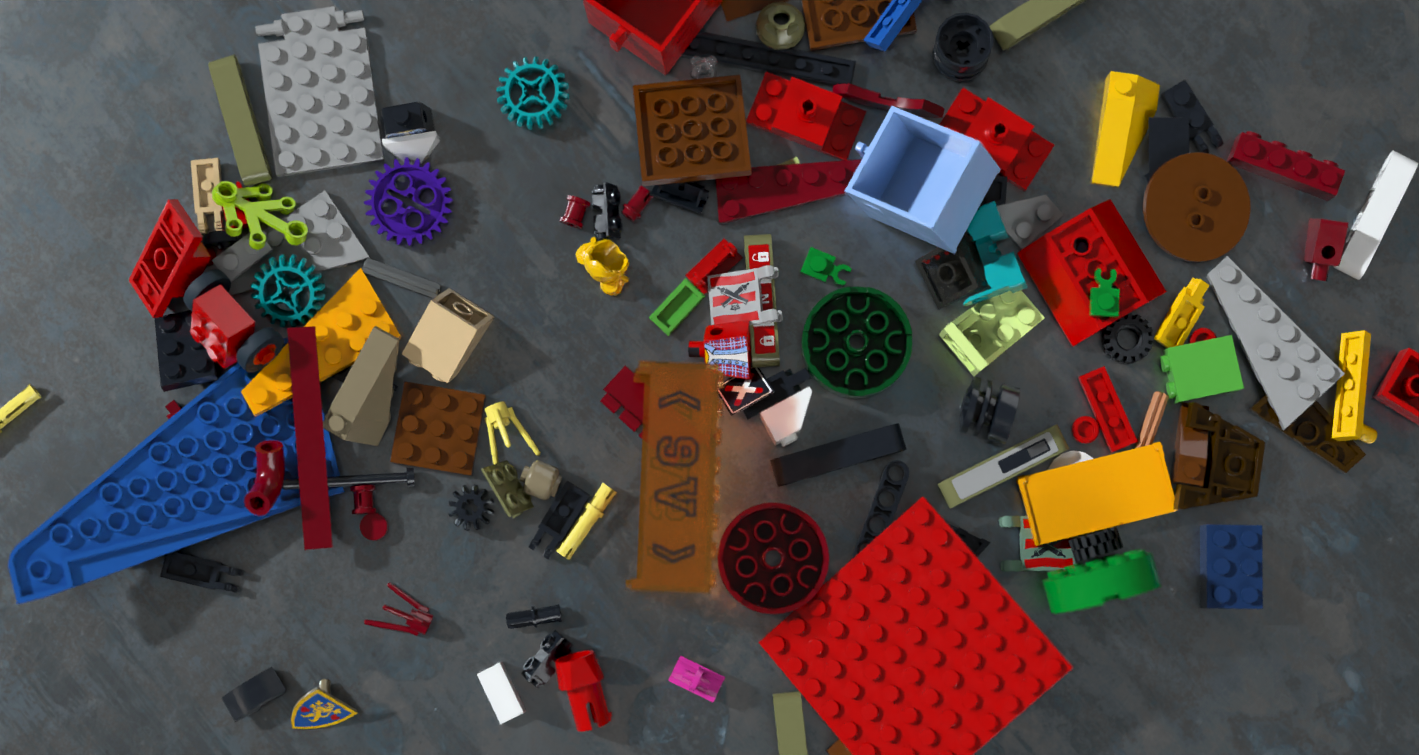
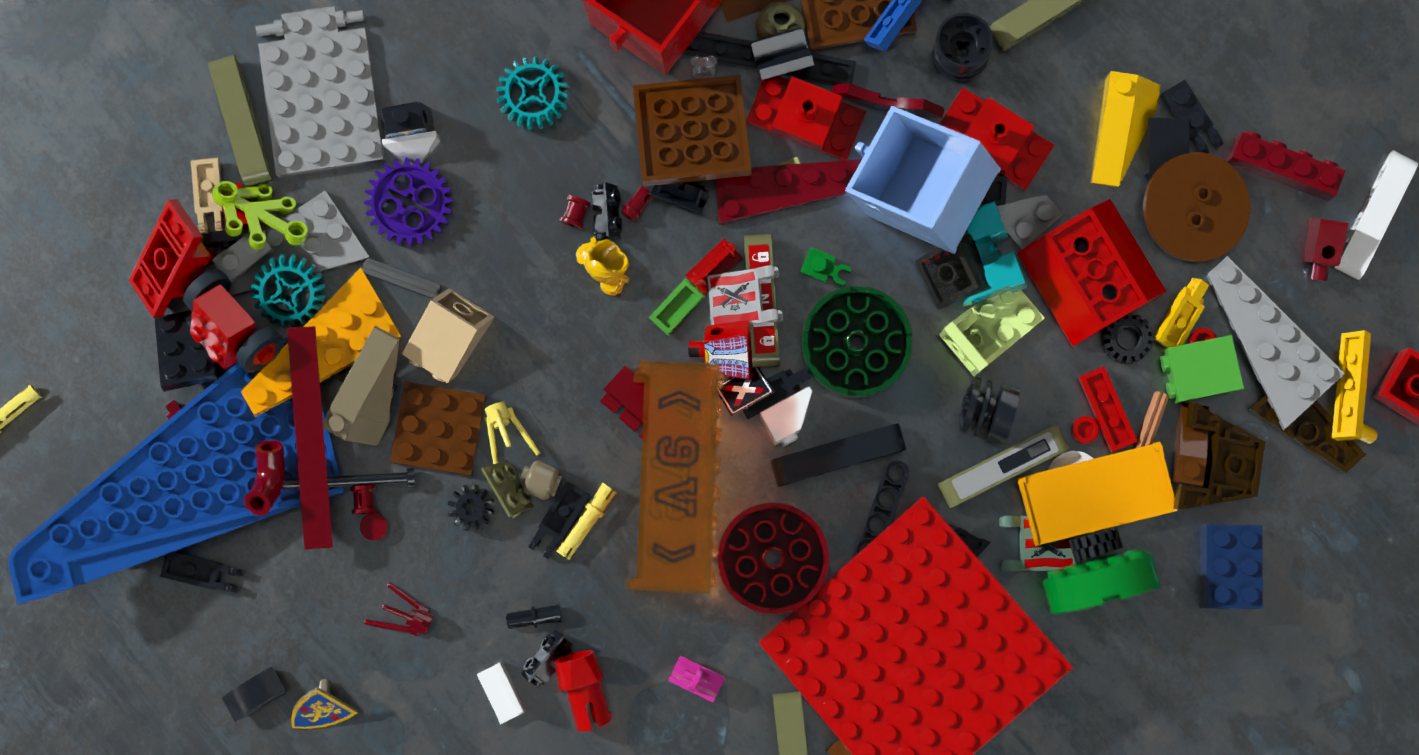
(781, 53): none -> panel
(1104, 299): green plate -> none

